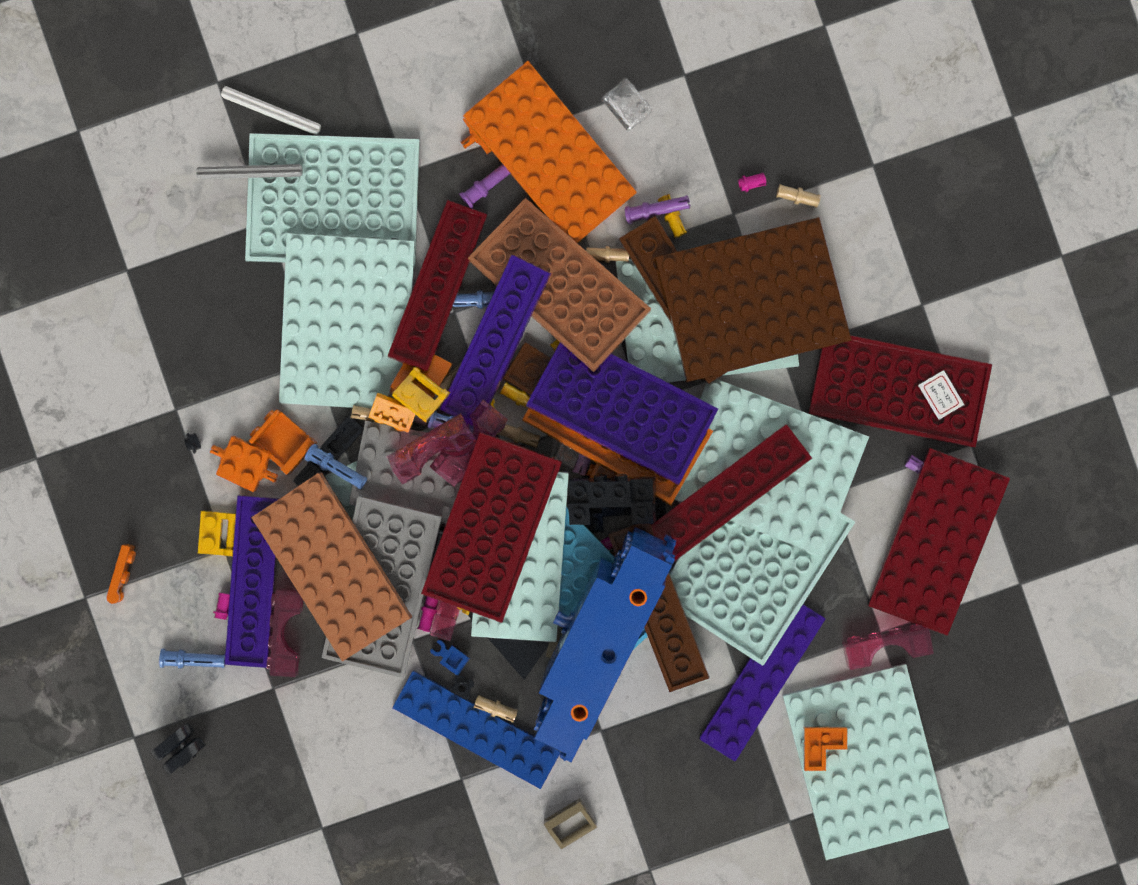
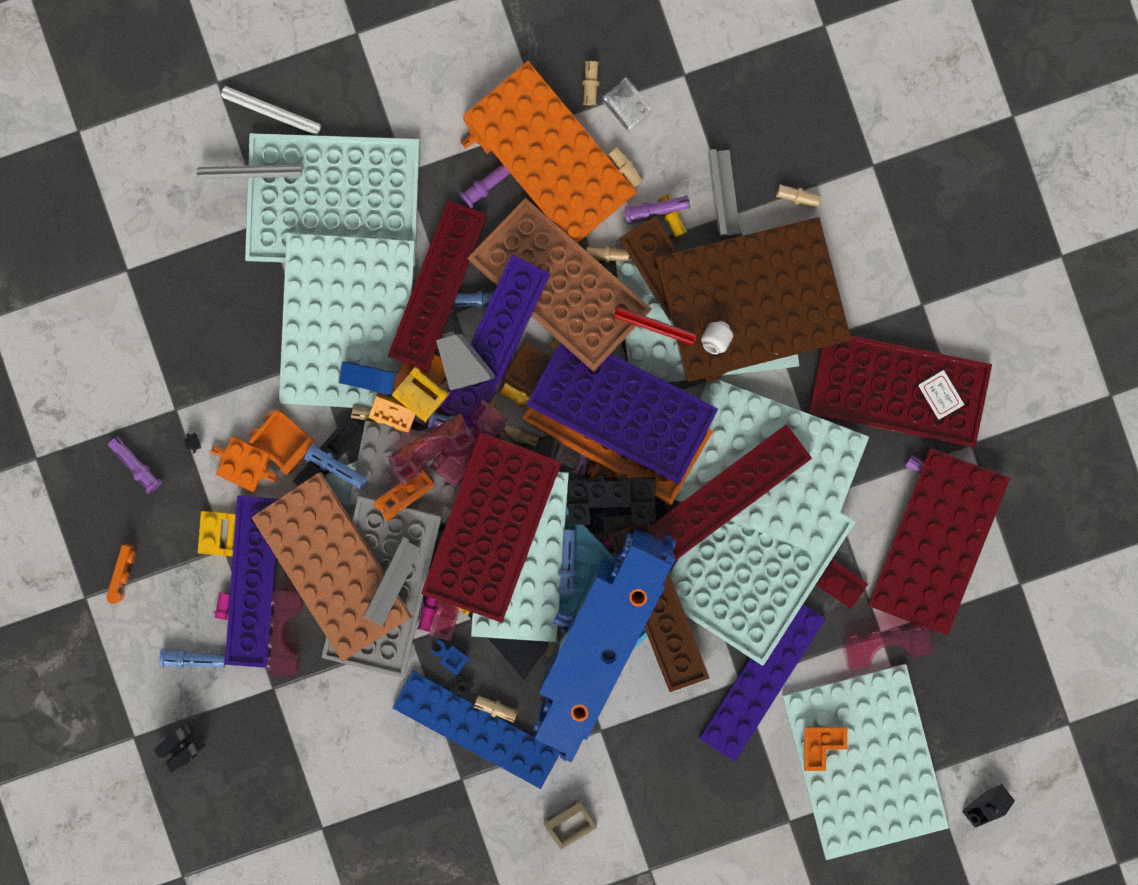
(140, 471): none -> medium lavender pin
(367, 377): none -> blue beam
(391, 582): none -> light grey fence
(403, 495): none -> orange plate
(462, 362): none -> light grey slope
(567, 572): none -> medium blue pin
(590, 83): none -> tan pin
(626, 167): none -> tan pin
(655, 326): none -> red axle
(717, 337): none -> white head
(724, 193): none -> light grey fence
(751, 182): dark pink pin -> none
(841, 584): none -> dark red plate
(989, 806): none -> black slope

